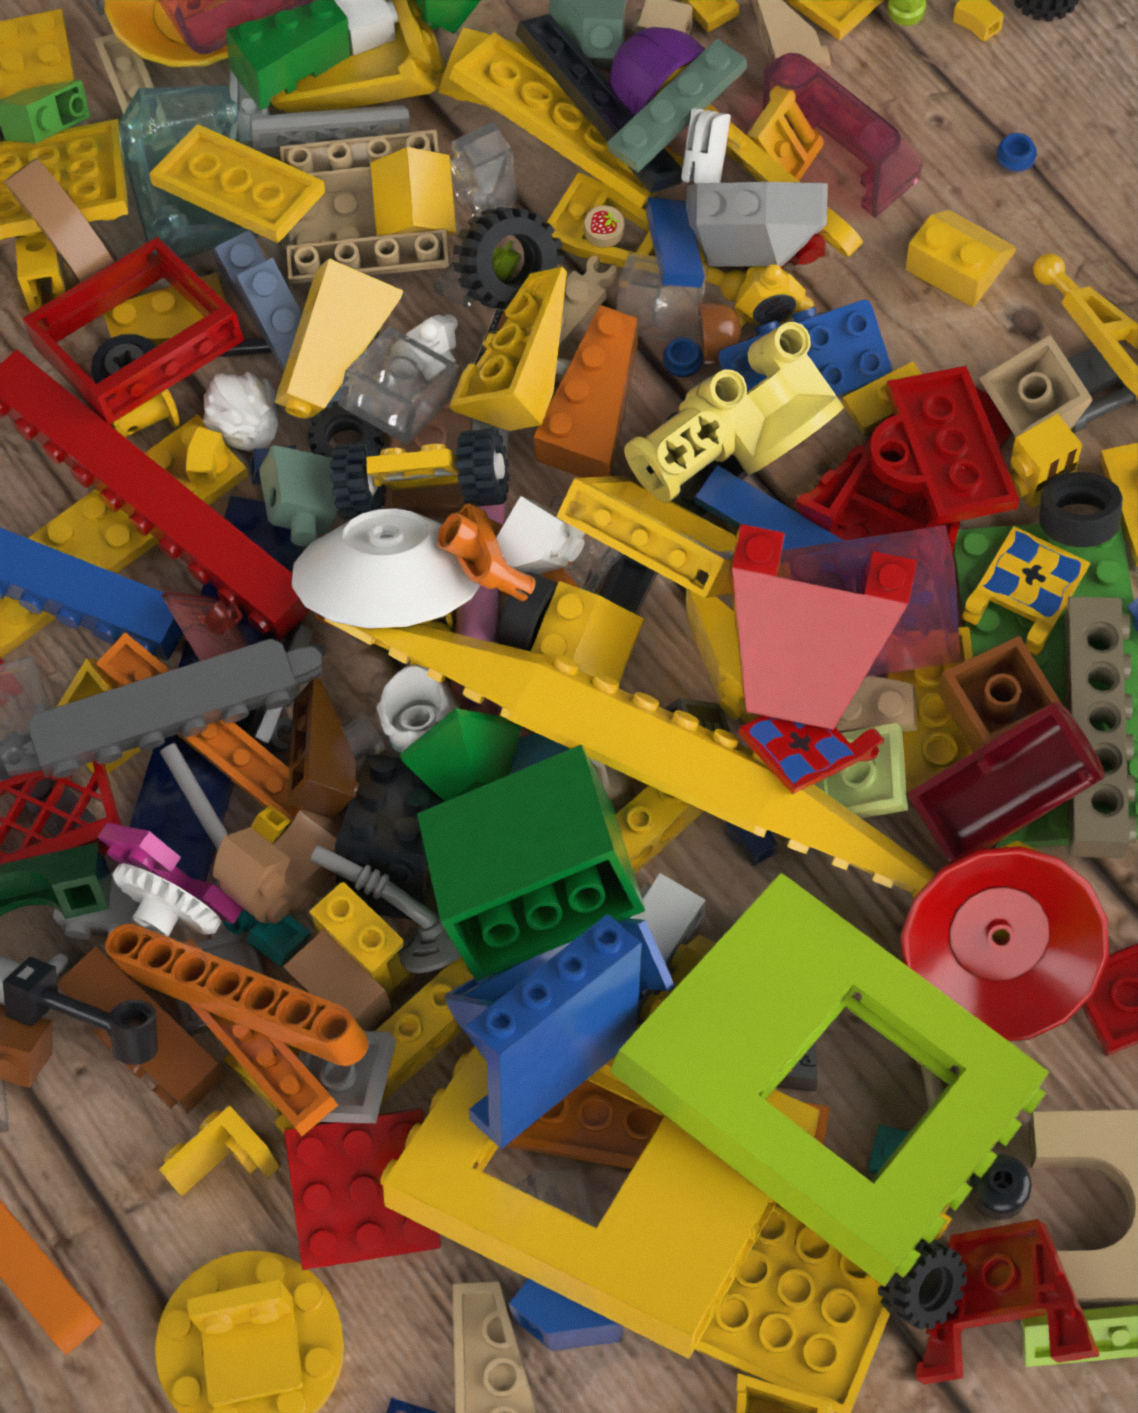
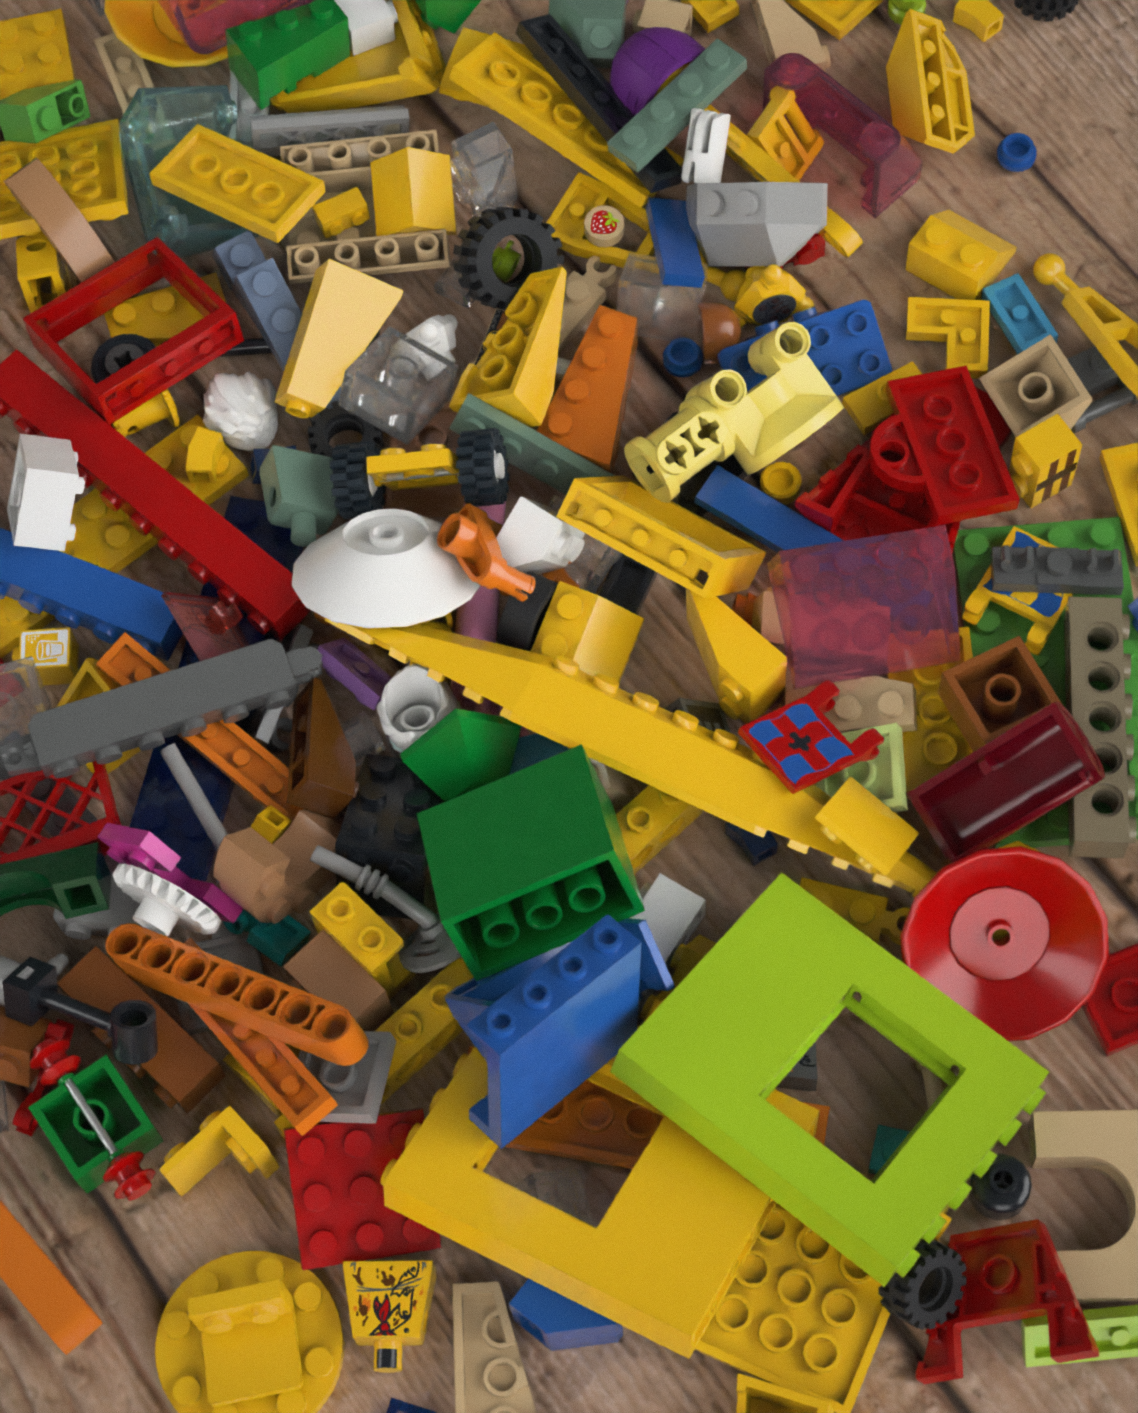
(23, 1117): none -> red piece
(43, 492): none -> white container
(53, 652): none -> yellow brick
(94, 1121): none -> green brick
(341, 212): none -> yellow piece
(354, 670): none -> medium lavender plate
(389, 1306): none -> yellow torso
(527, 447): none -> sand green plate
(781, 482): none -> yellow tile
(807, 642): wedge -> none
(860, 909): none -> yellow plate
(866, 827): none -> yellow slope
(928, 85): none -> yellow wedge
(958, 323): none -> yellow plate
(1018, 313): none -> dark azure plate
(1056, 570): none -> dark grey plate
(1081, 489): black tyre -> none

